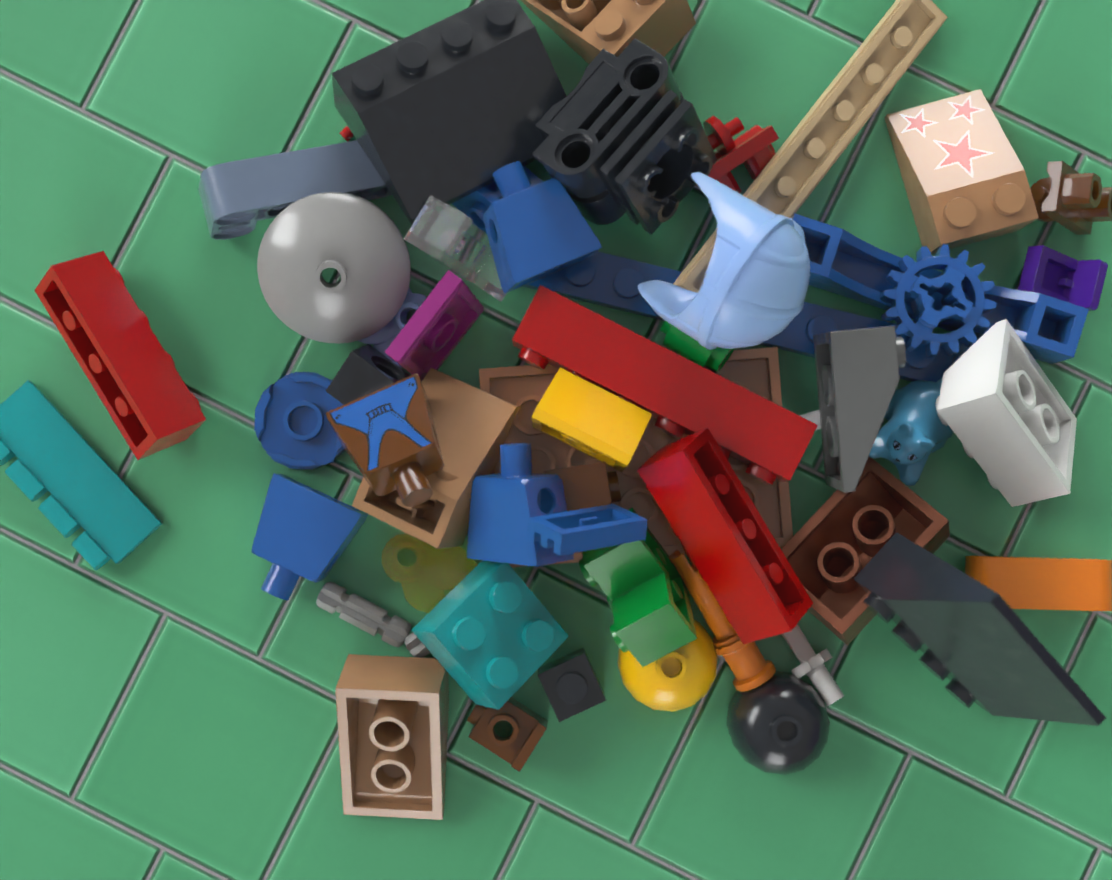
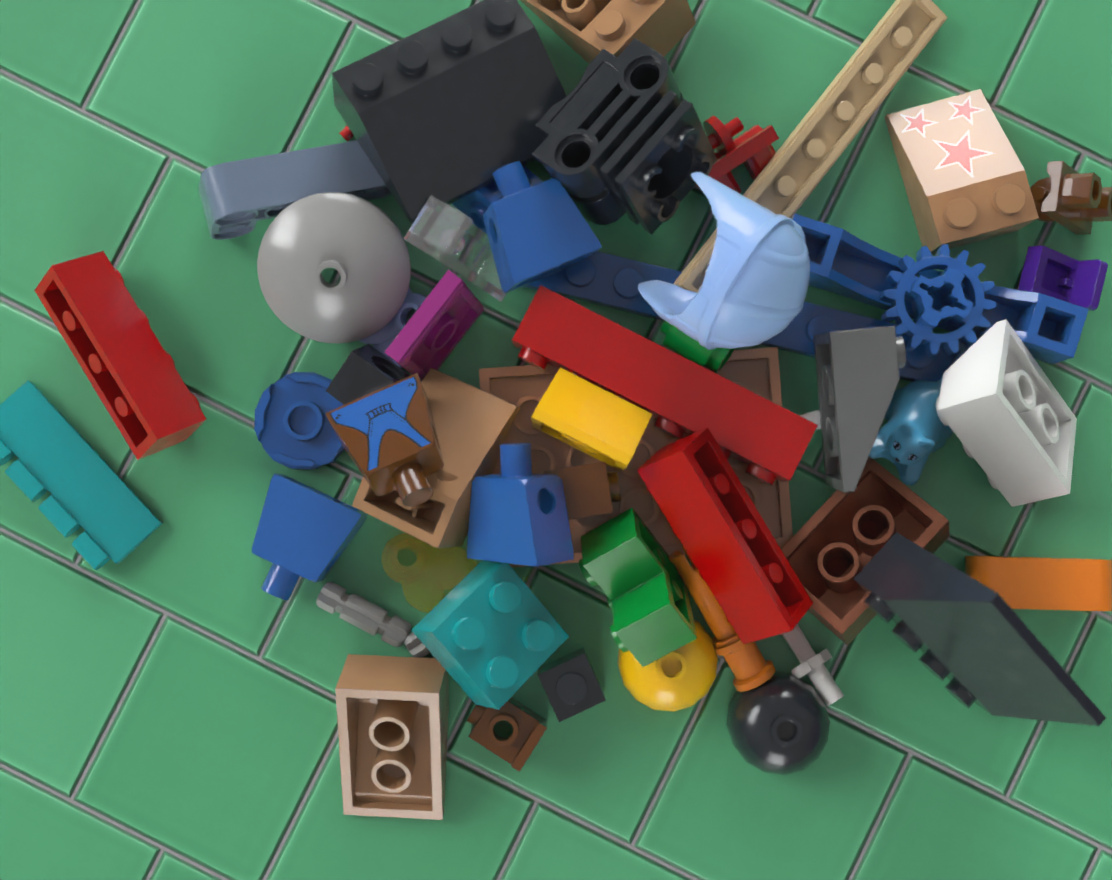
(587, 529): blue tile -> none

